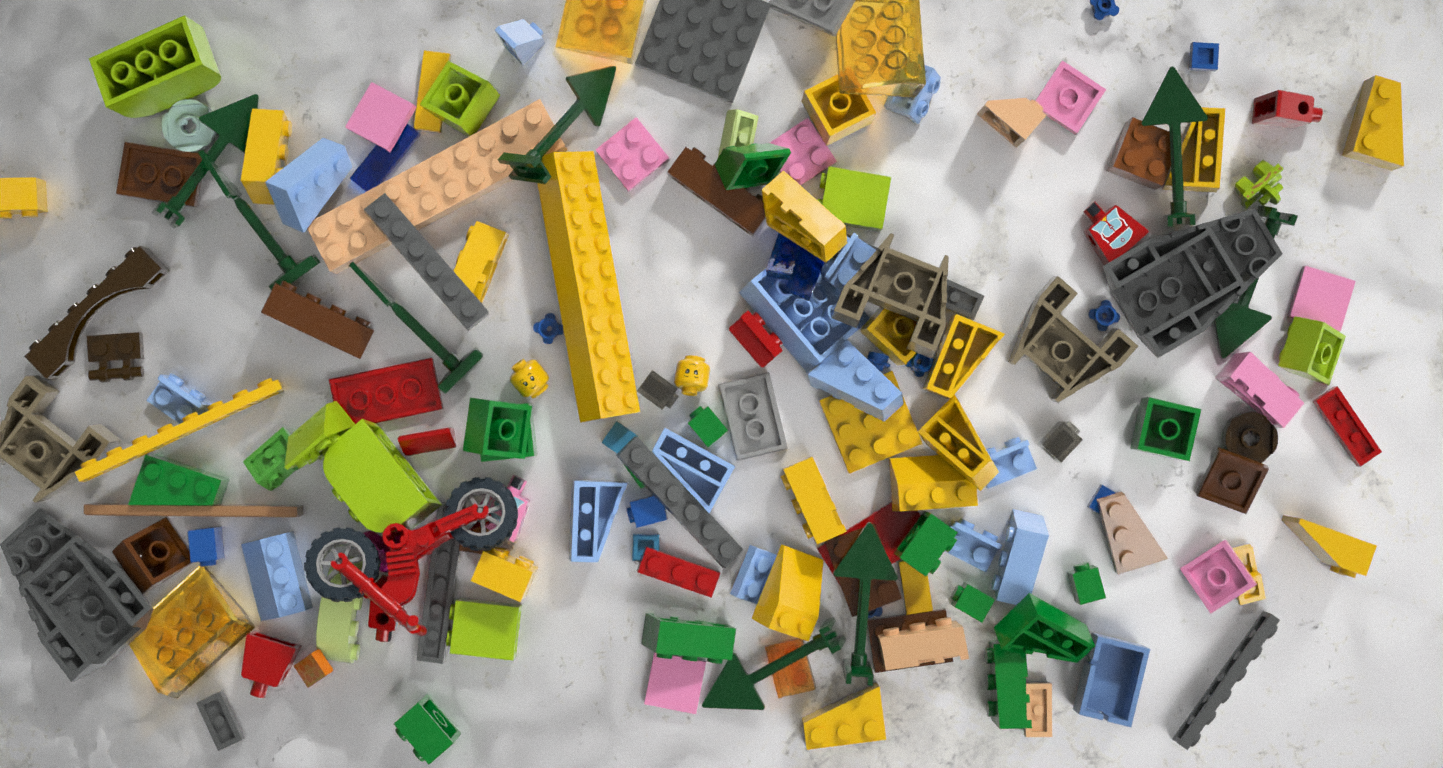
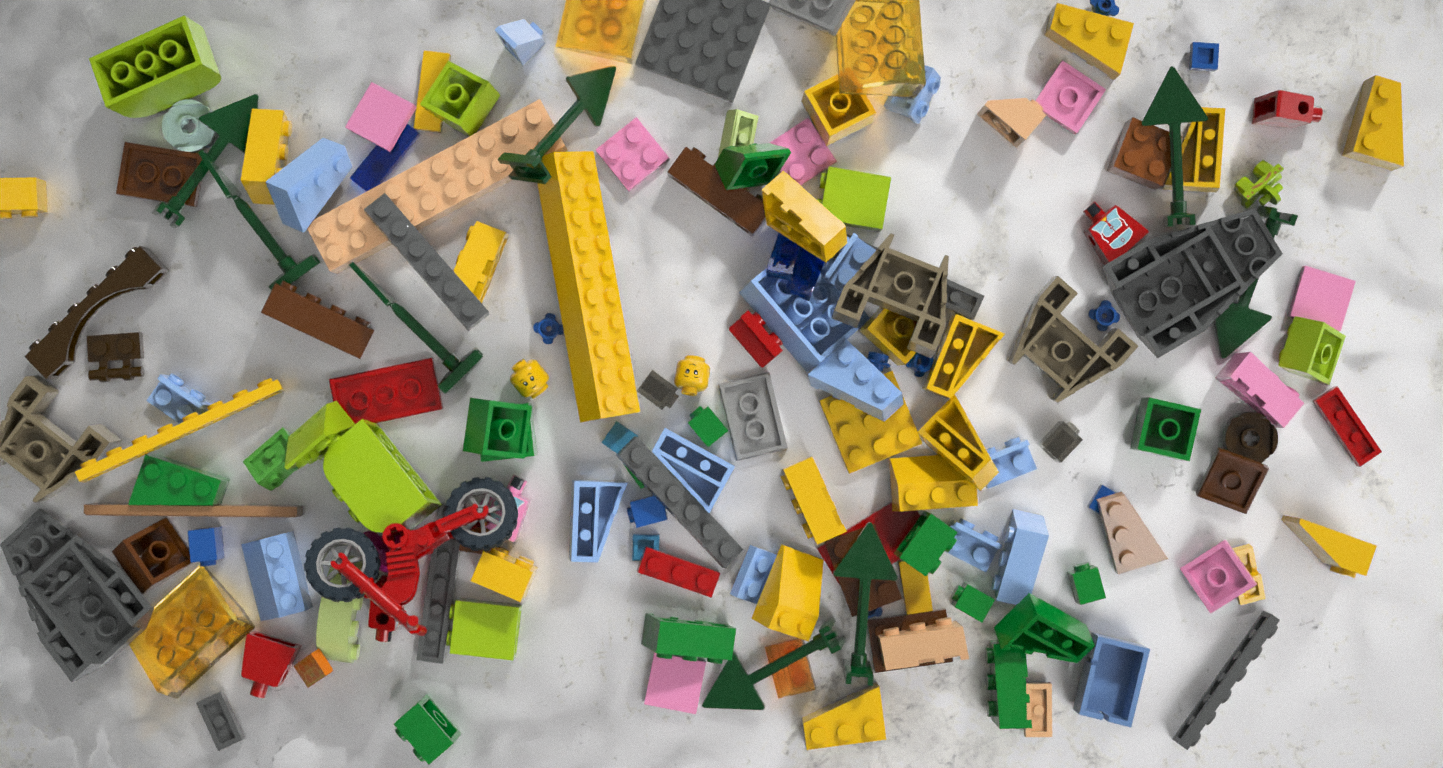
(427, 441): red slope -> none
(1092, 36): none -> yellow wedge

